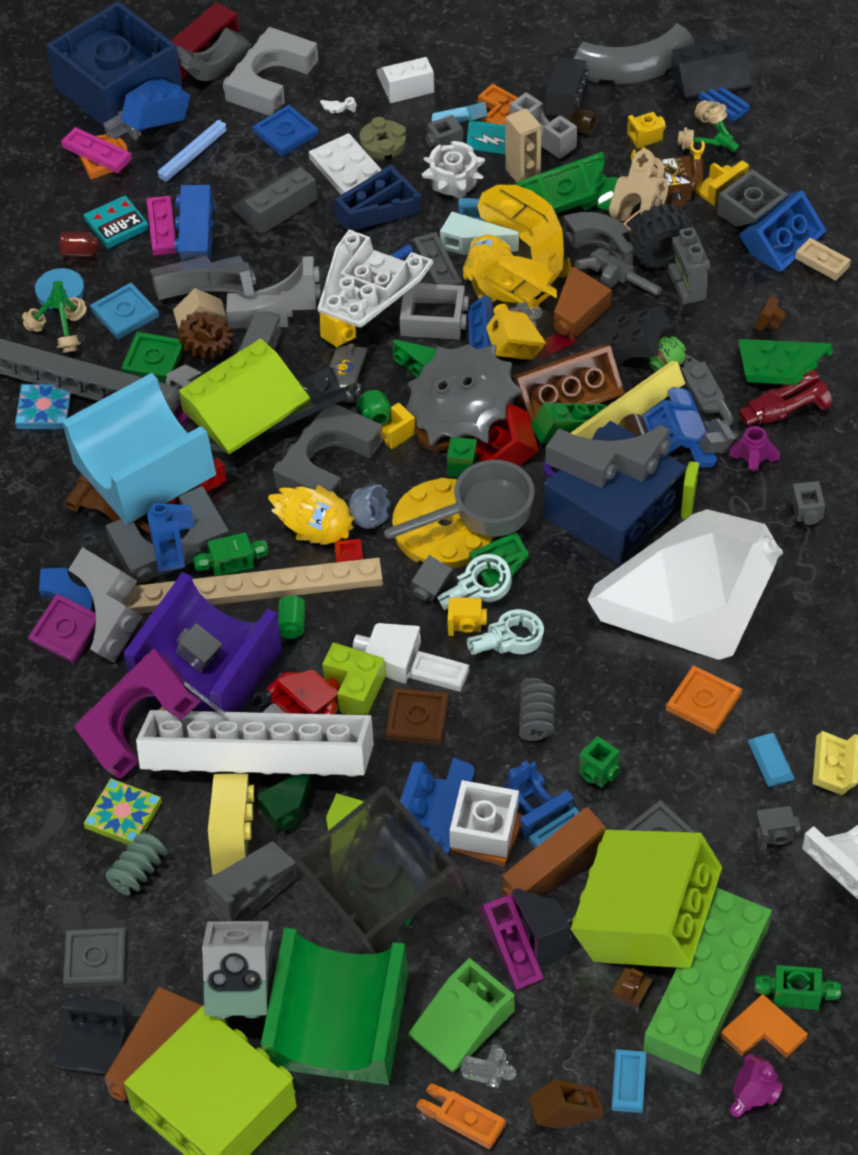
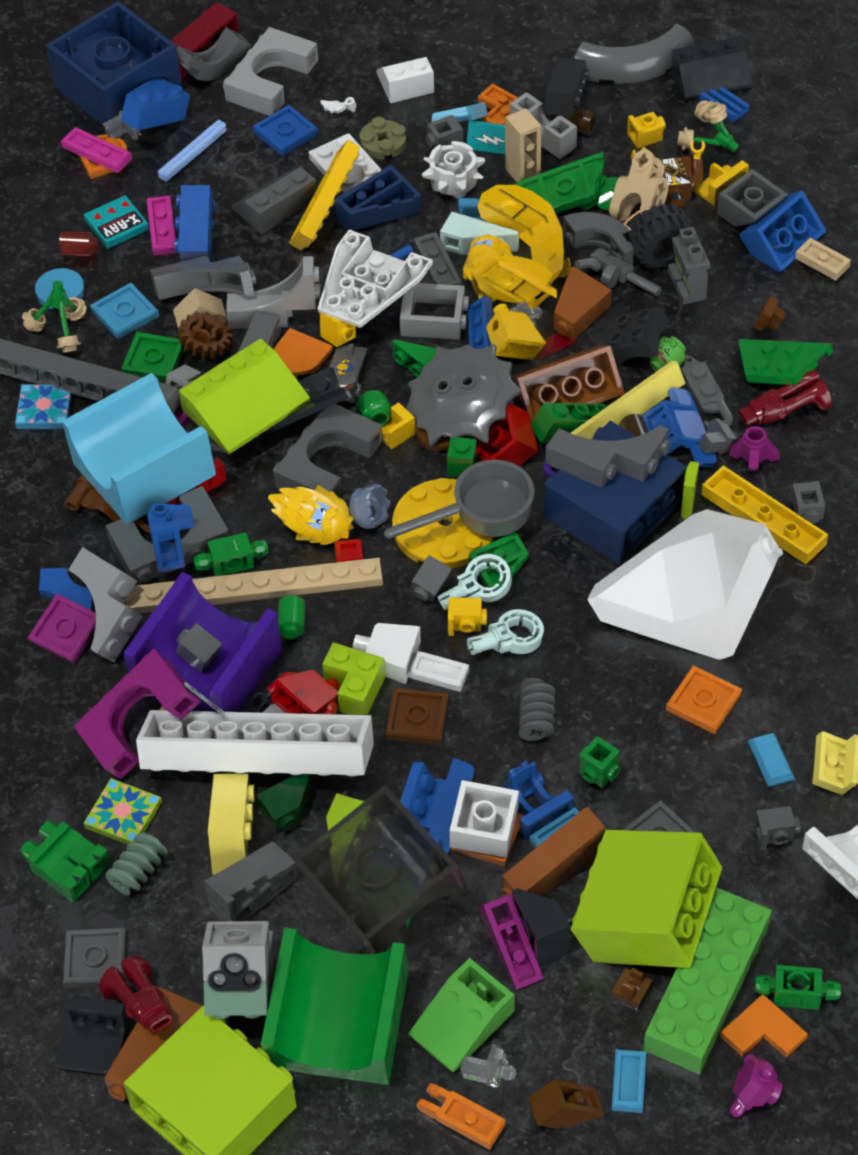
(65, 859): none -> green hips
(143, 1006): none -> dark red piece
(302, 353): none -> orange tile
(324, 195): none -> yellow piece
(748, 502): none -> yellow piece

